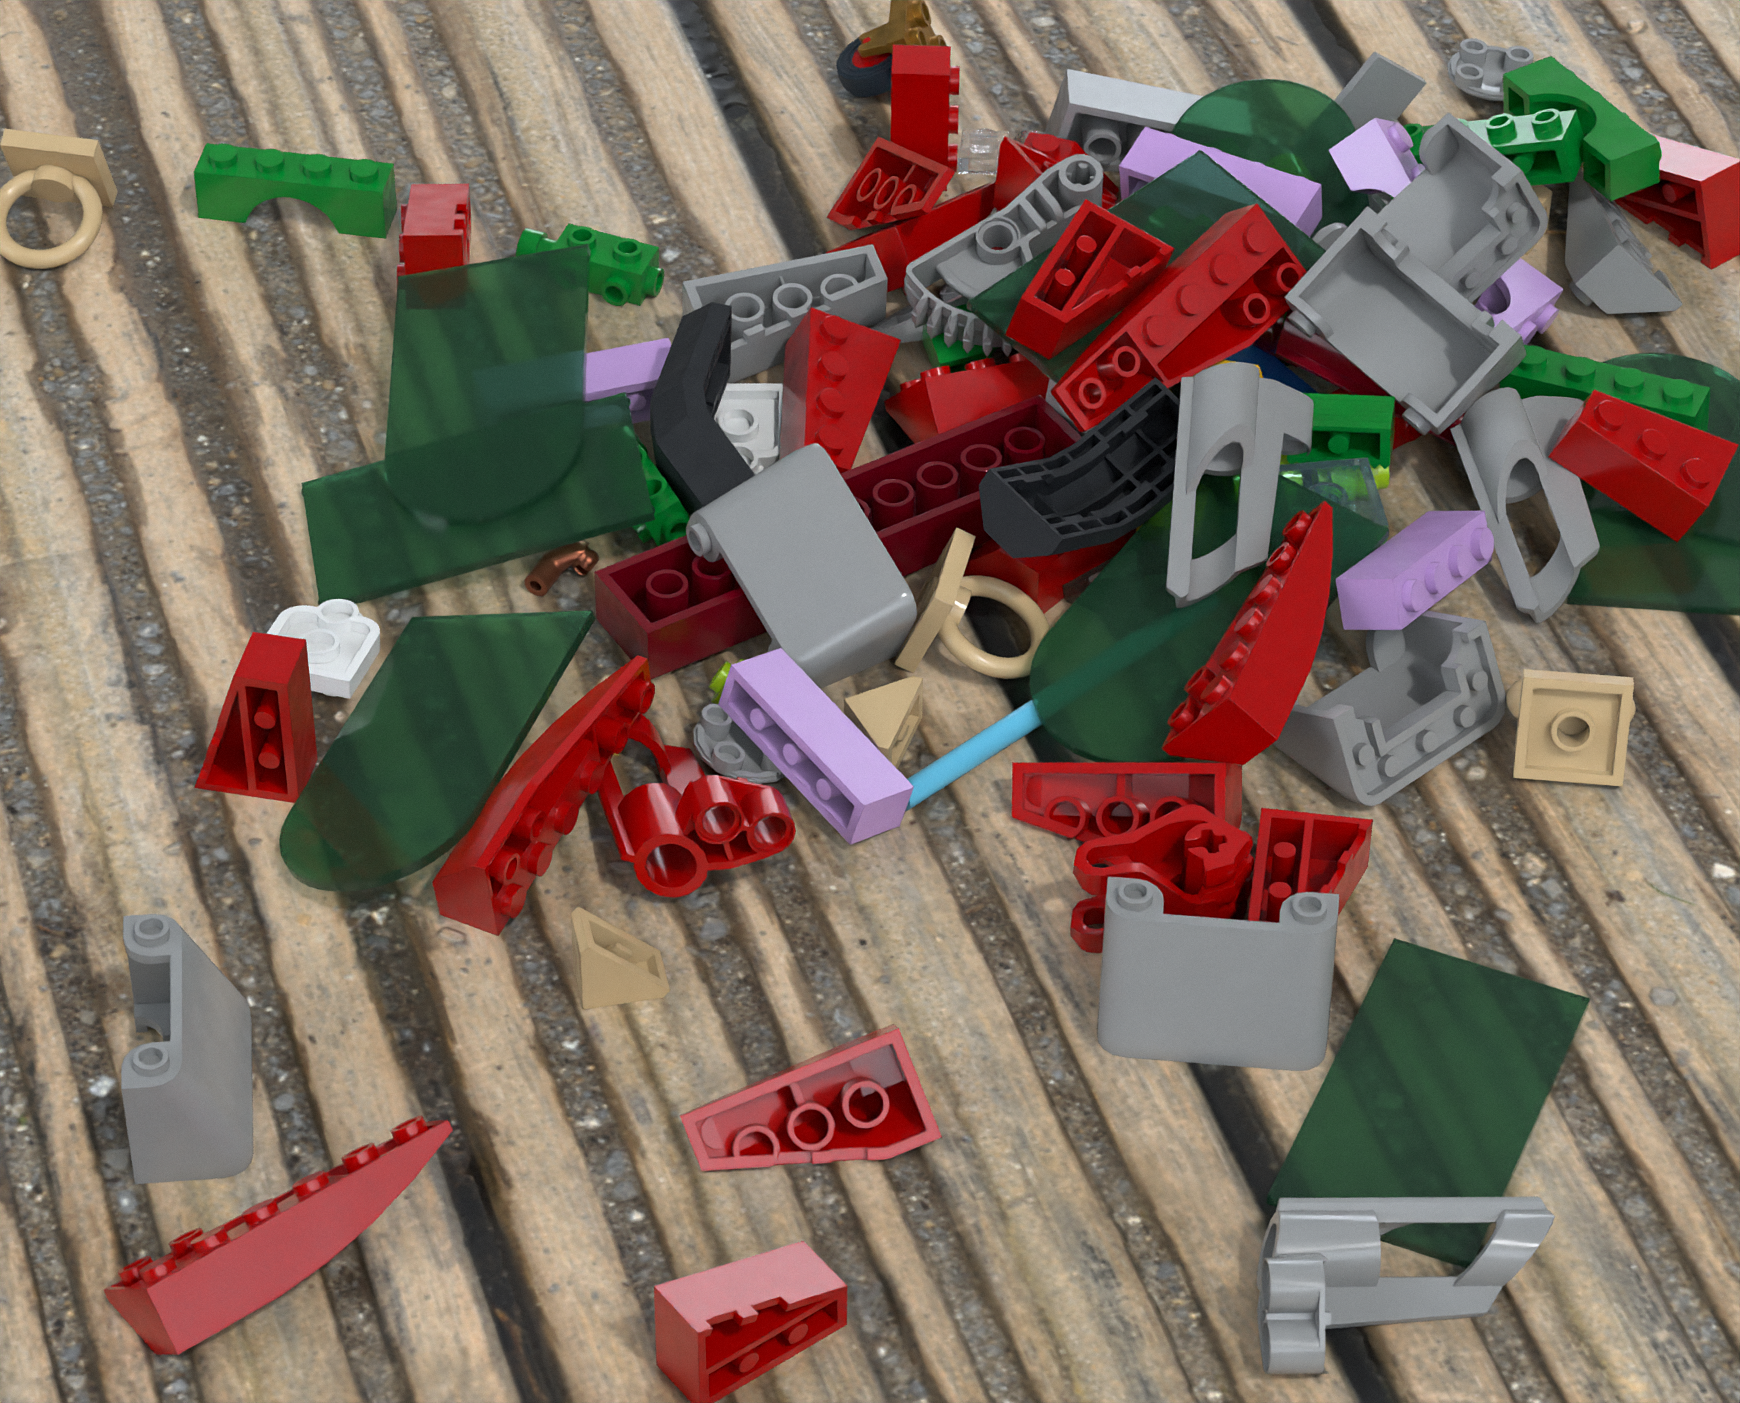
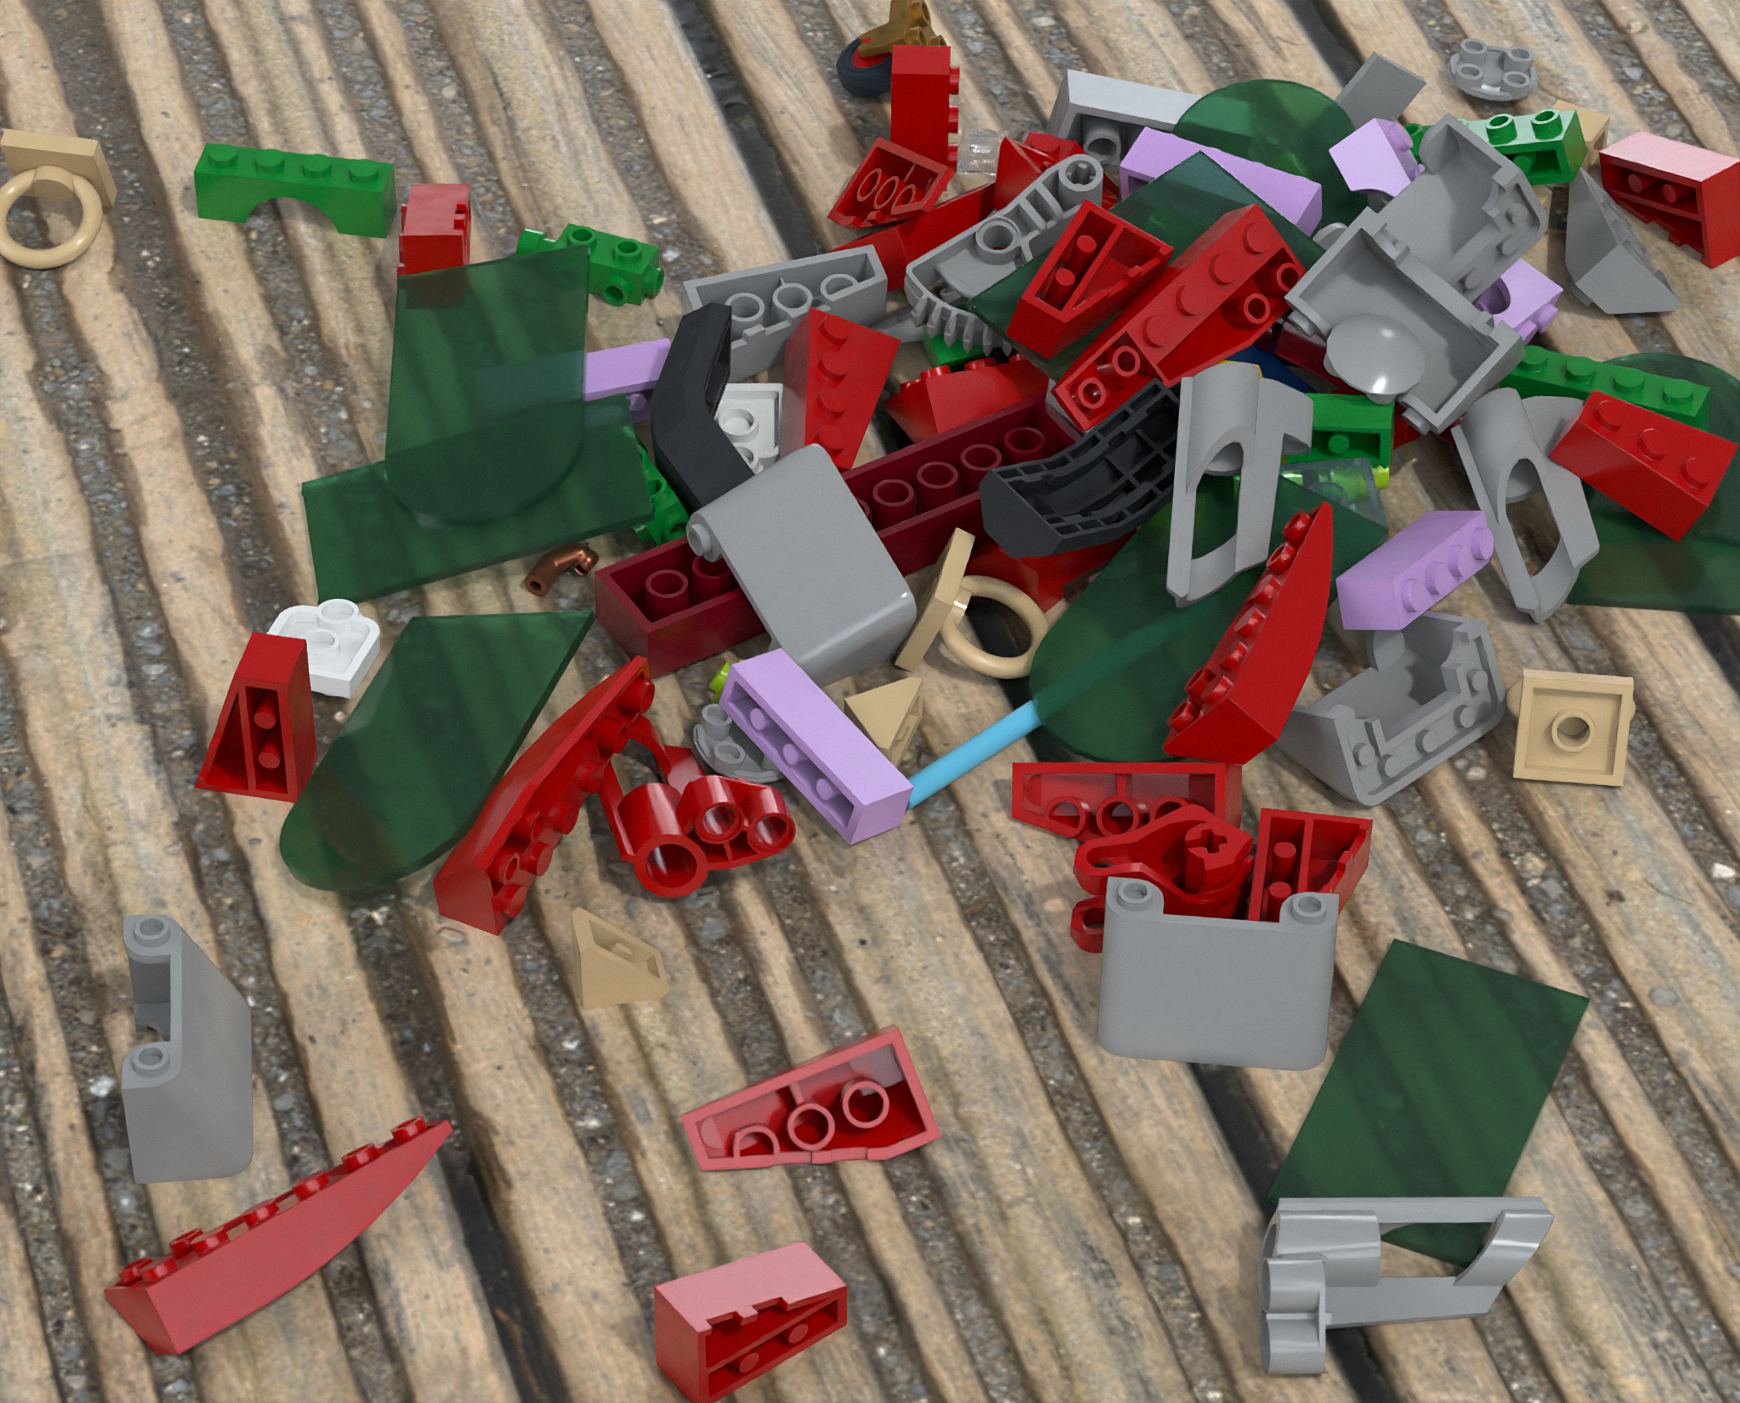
(1375, 356): none -> light grey dish
(1616, 150): green arch -> none

